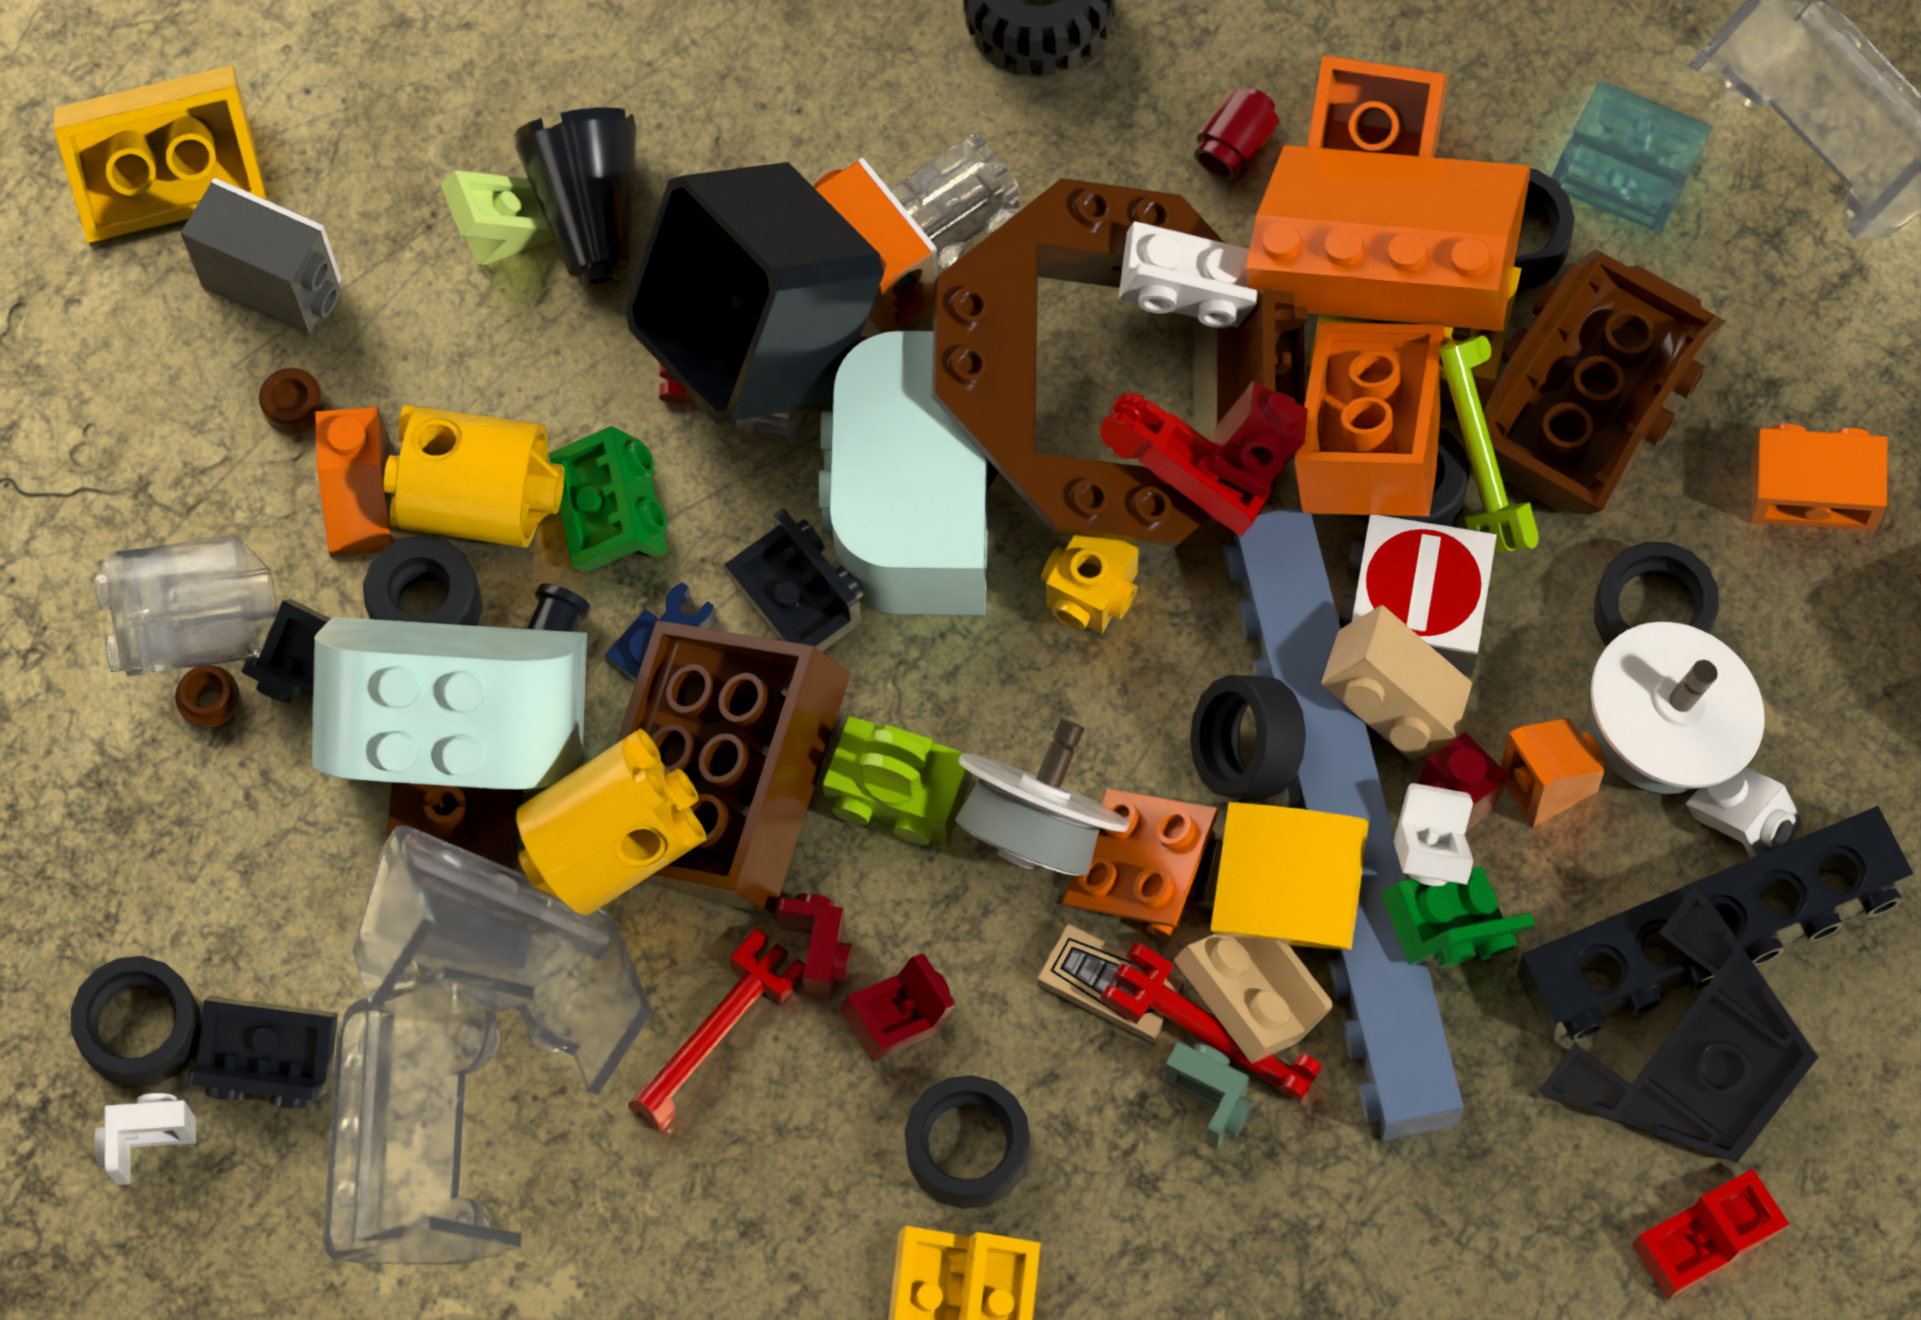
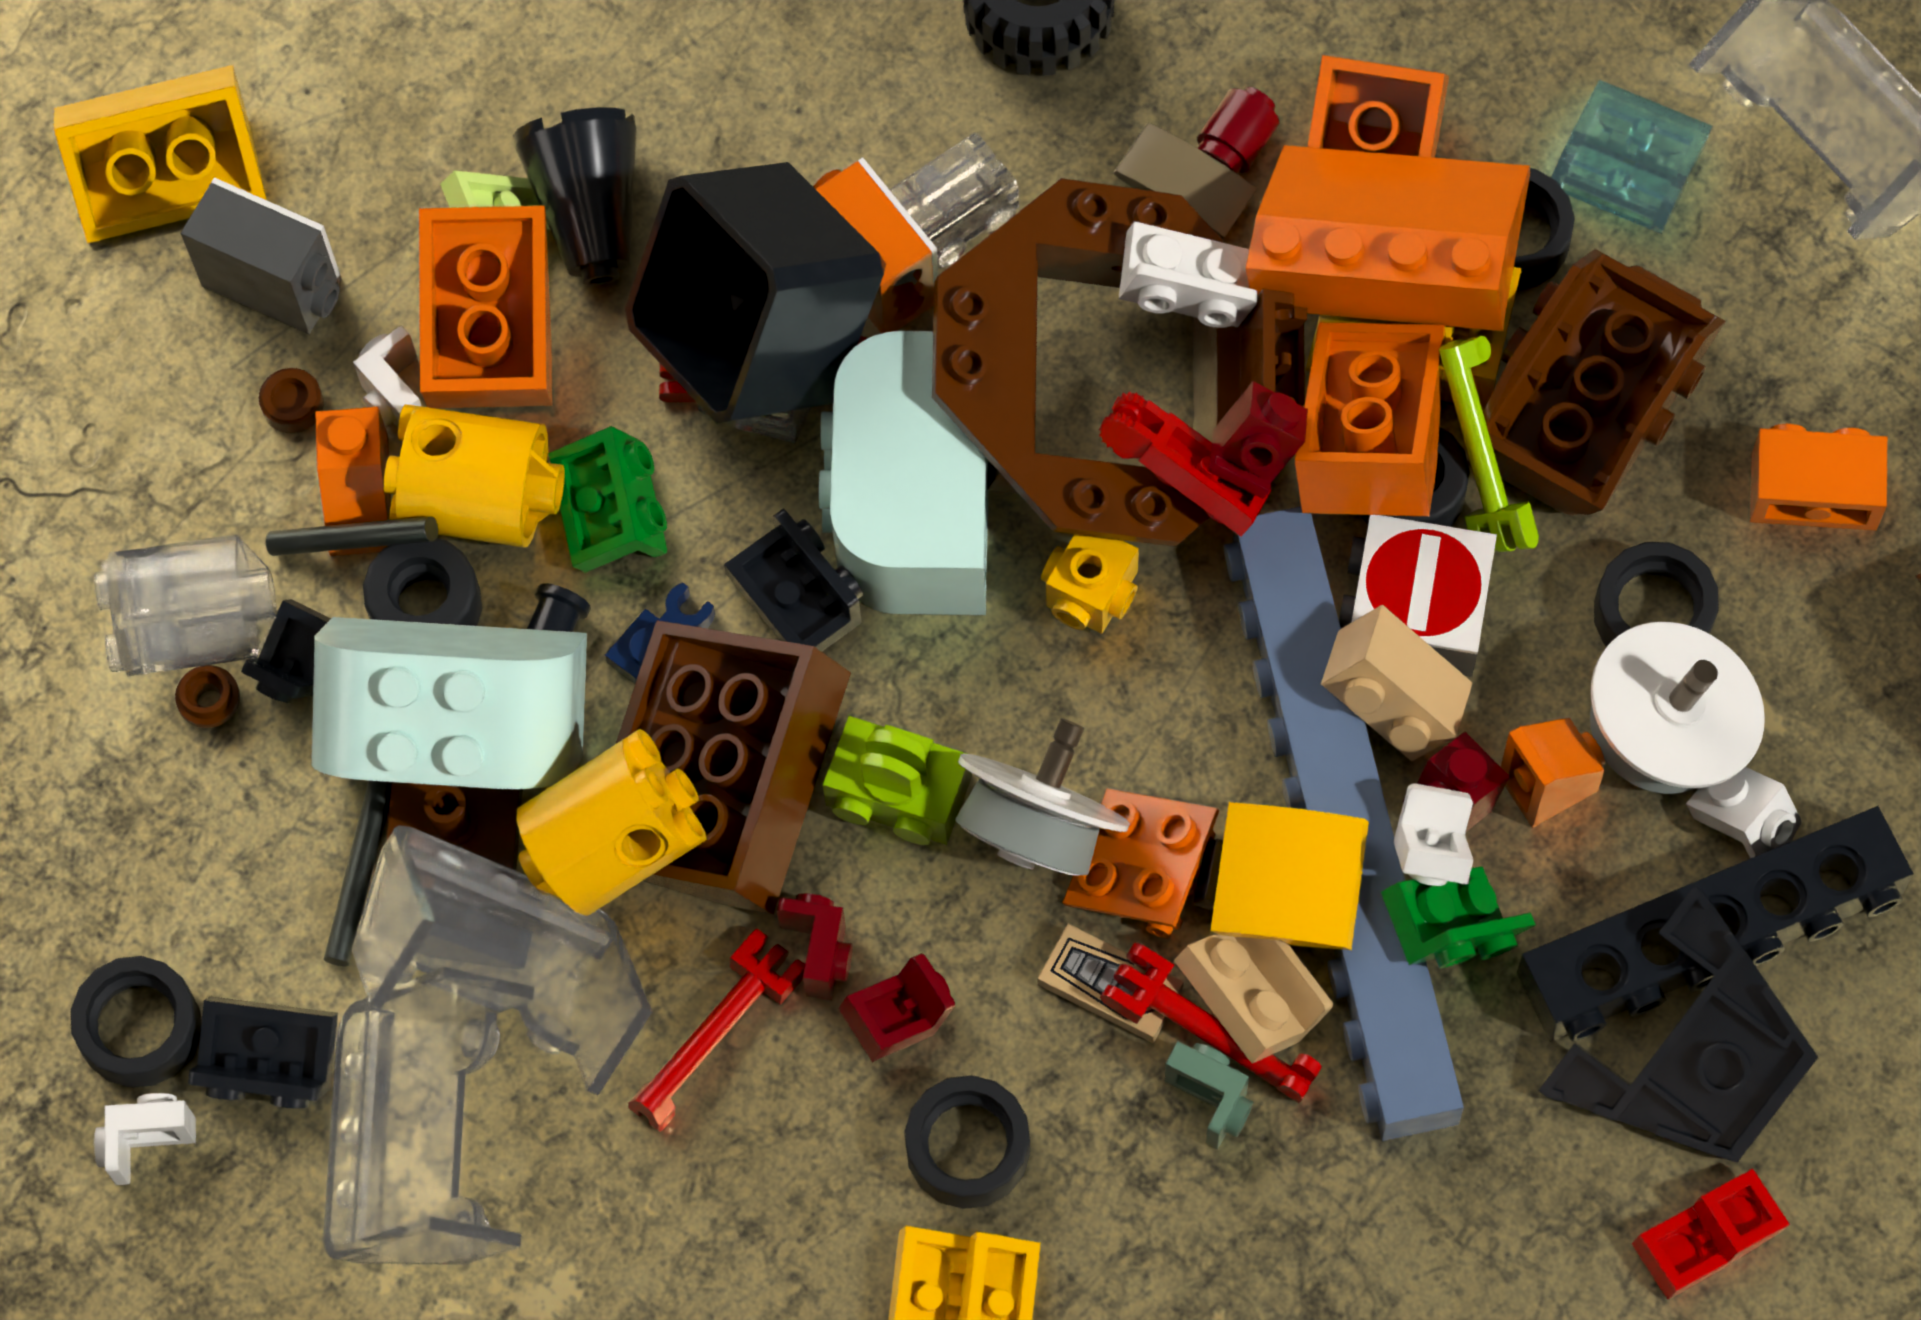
(352, 536): none -> pearl dark grey bar
(358, 873): none -> pearl dark grey bar
(378, 370): none -> white bracket
(484, 307): none -> orange slope
(1173, 166): none -> dark tan slope
(1278, 739): black tyre -> none

